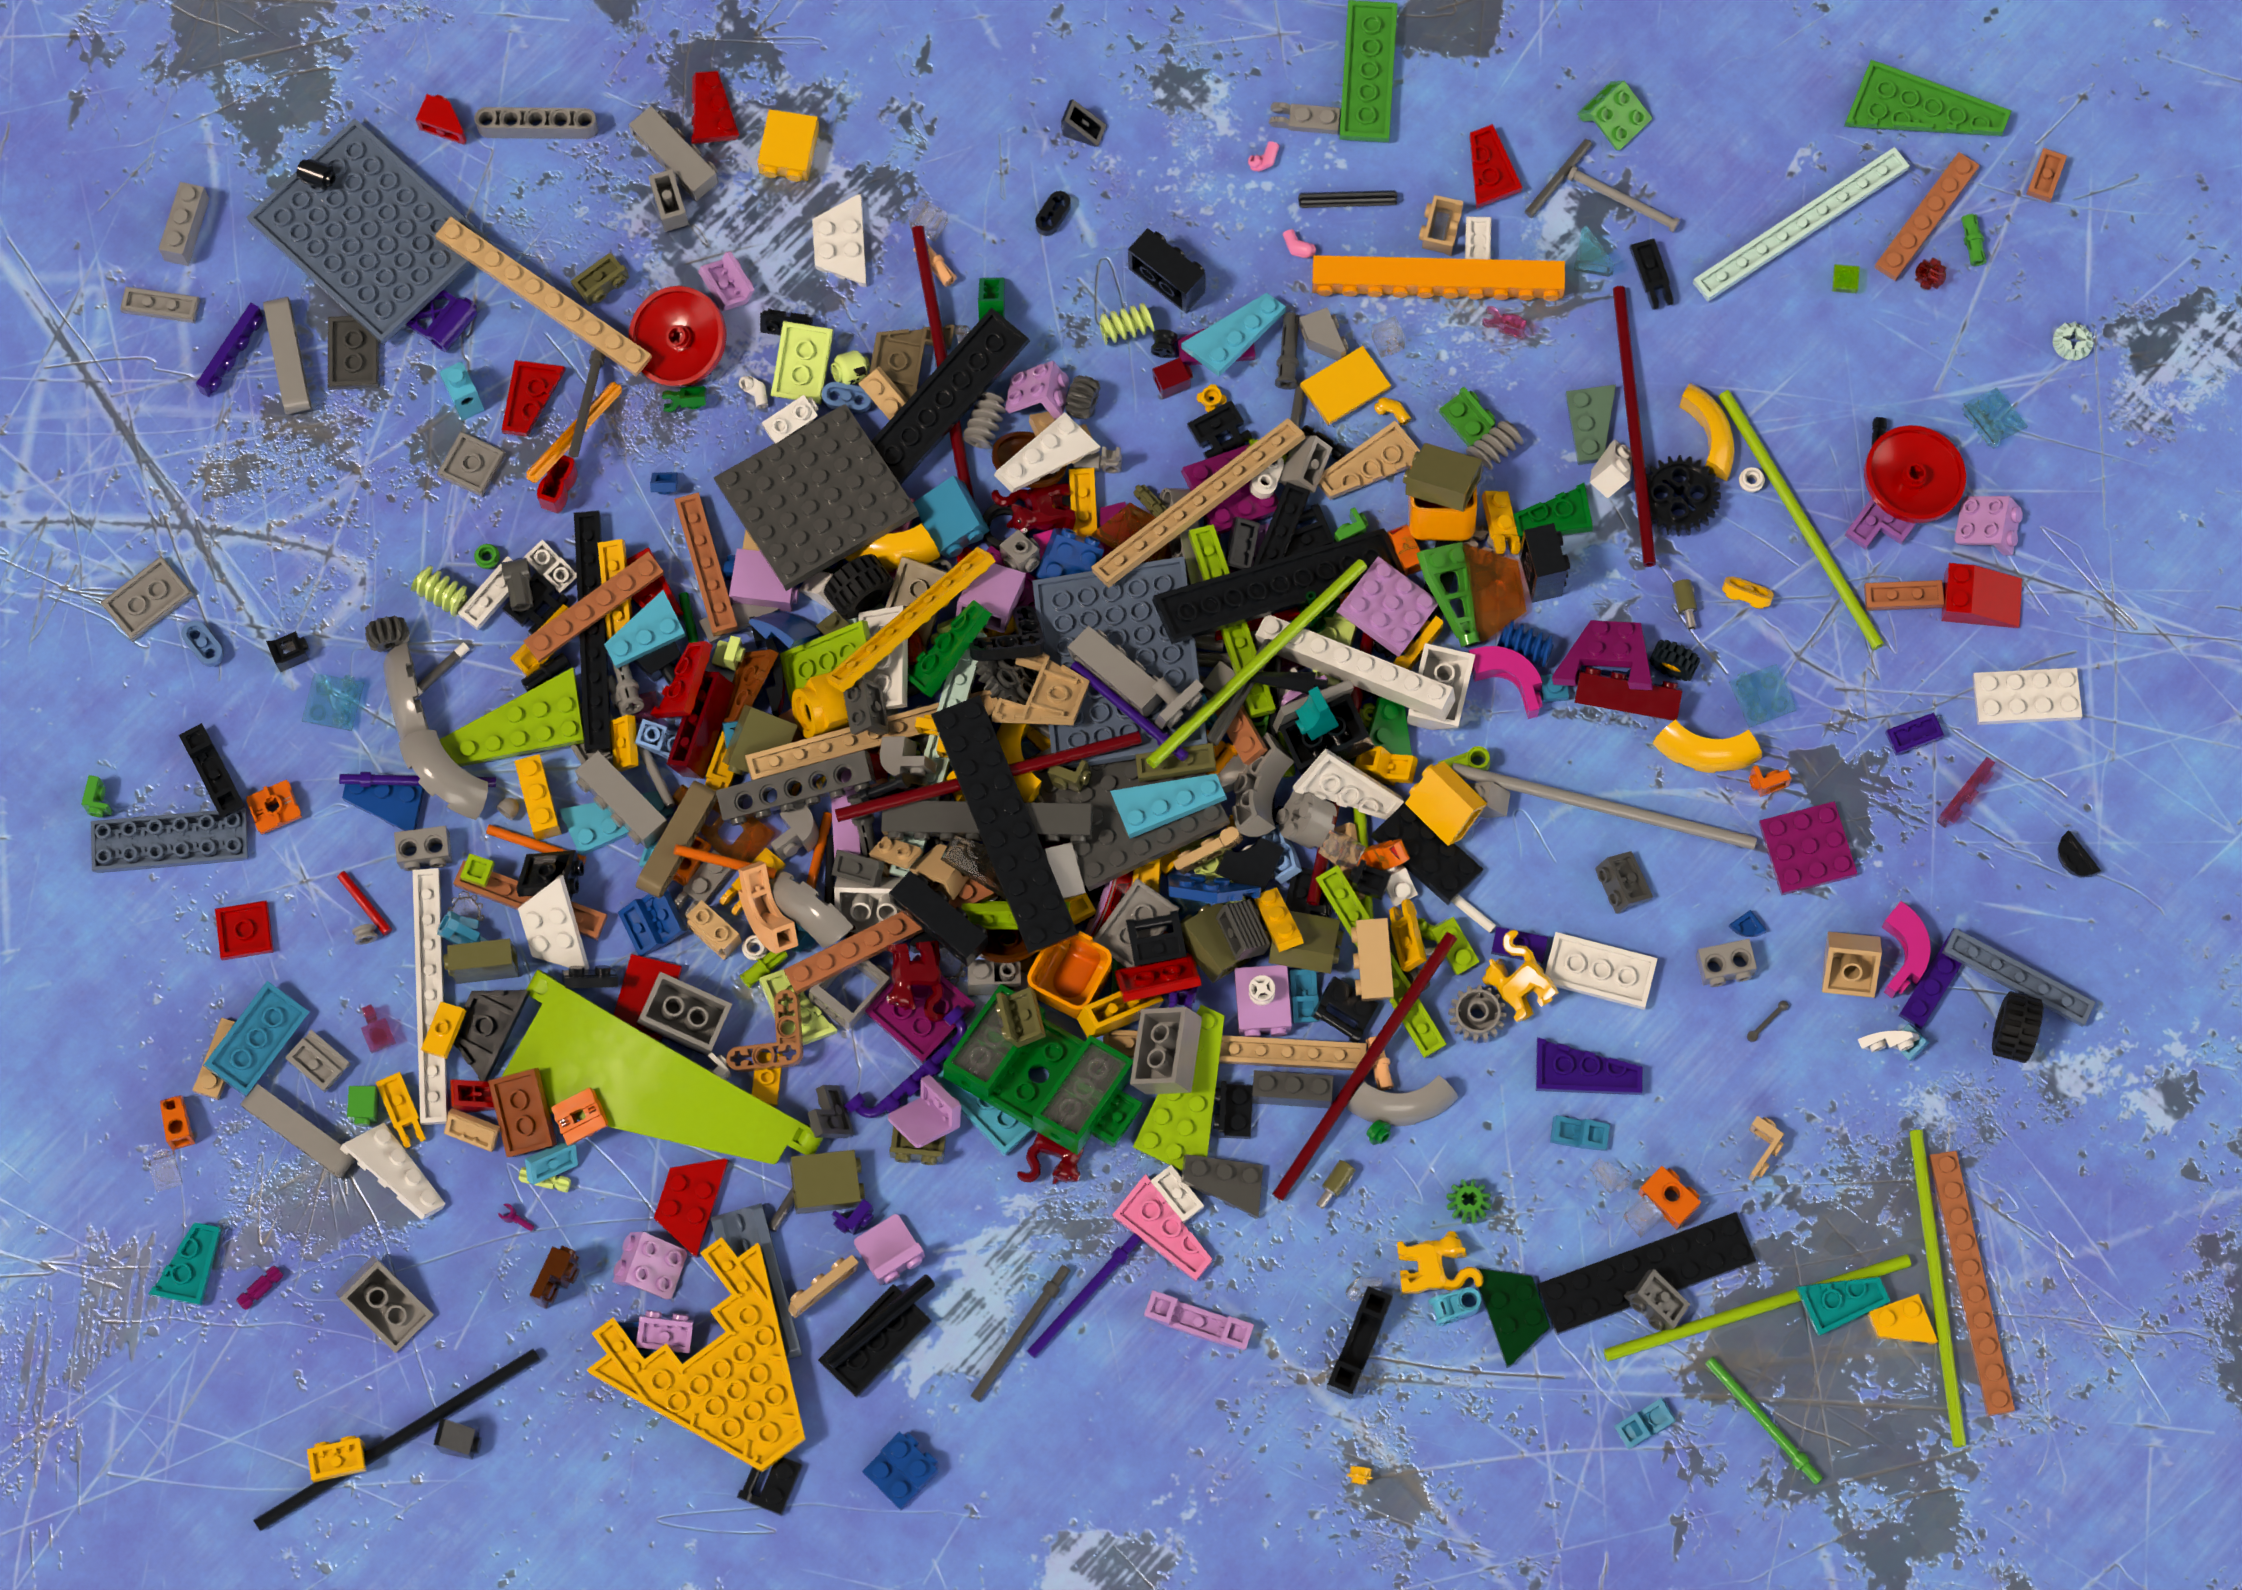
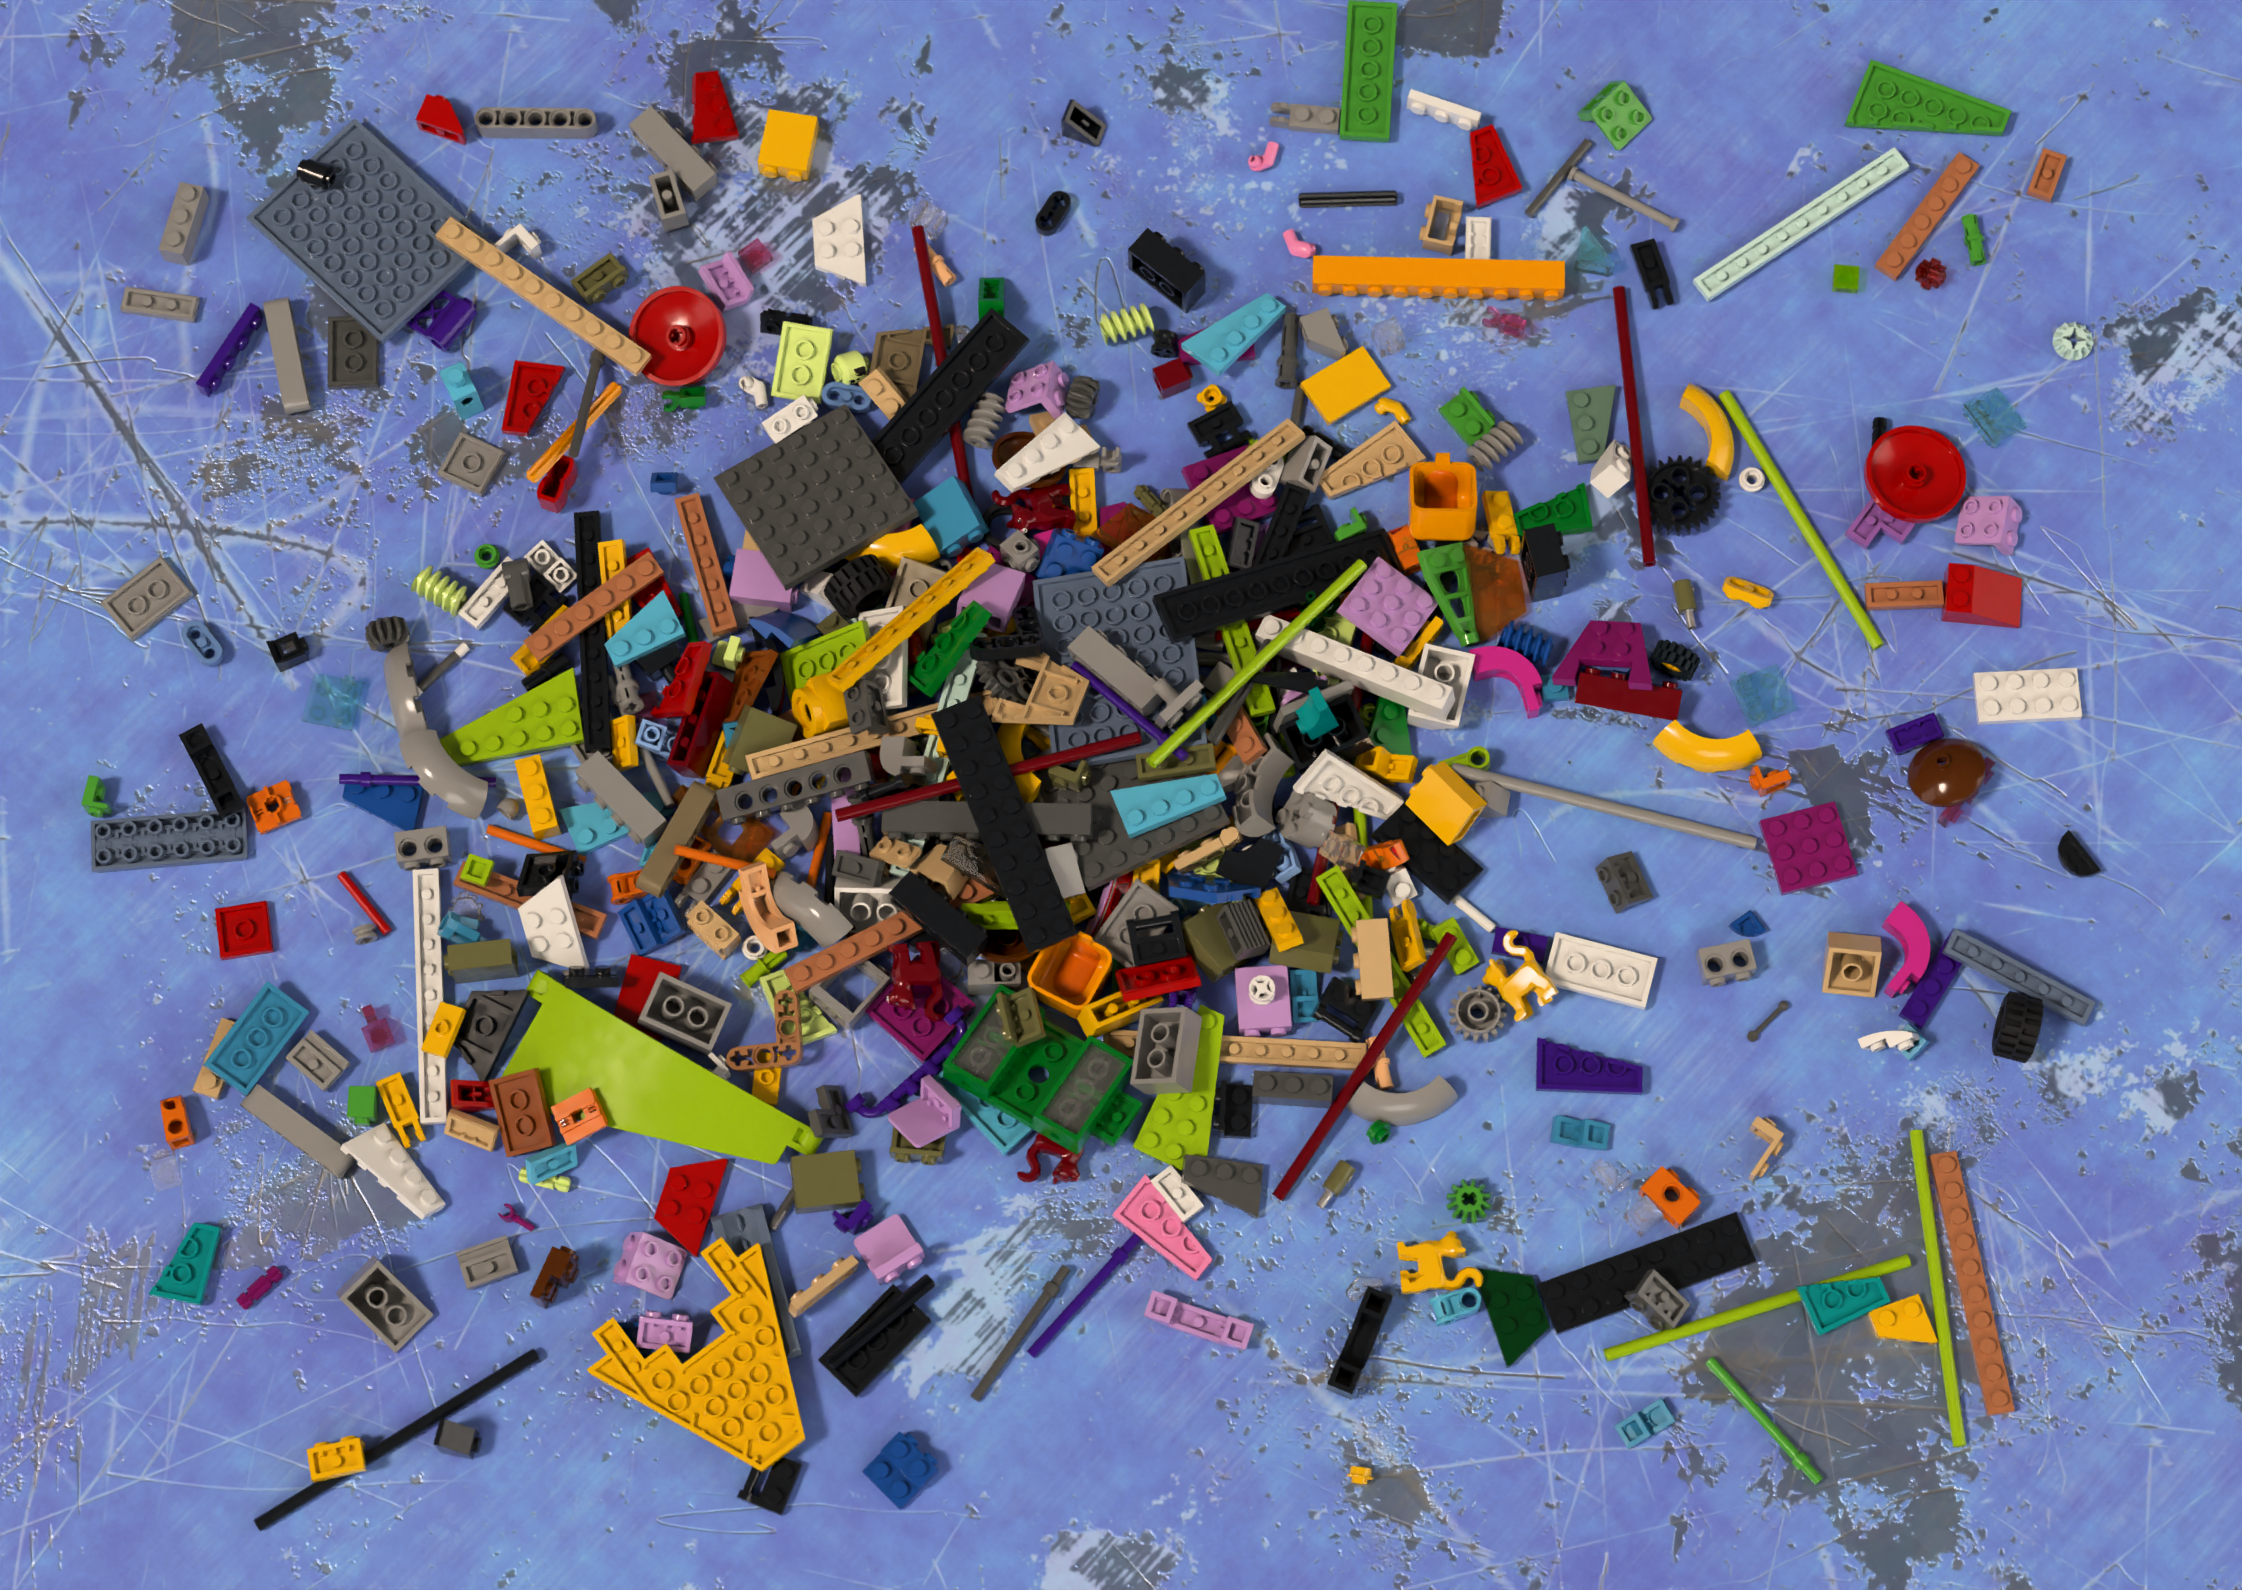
(487, 1262): none -> light grey plate
(520, 235): none -> white bracket
(628, 891): none -> orange piece
(755, 256): none -> clear pink plate
(1443, 110): none -> white plate
(1443, 476): olive brick -> none
(1952, 781): none -> reddish brown dish

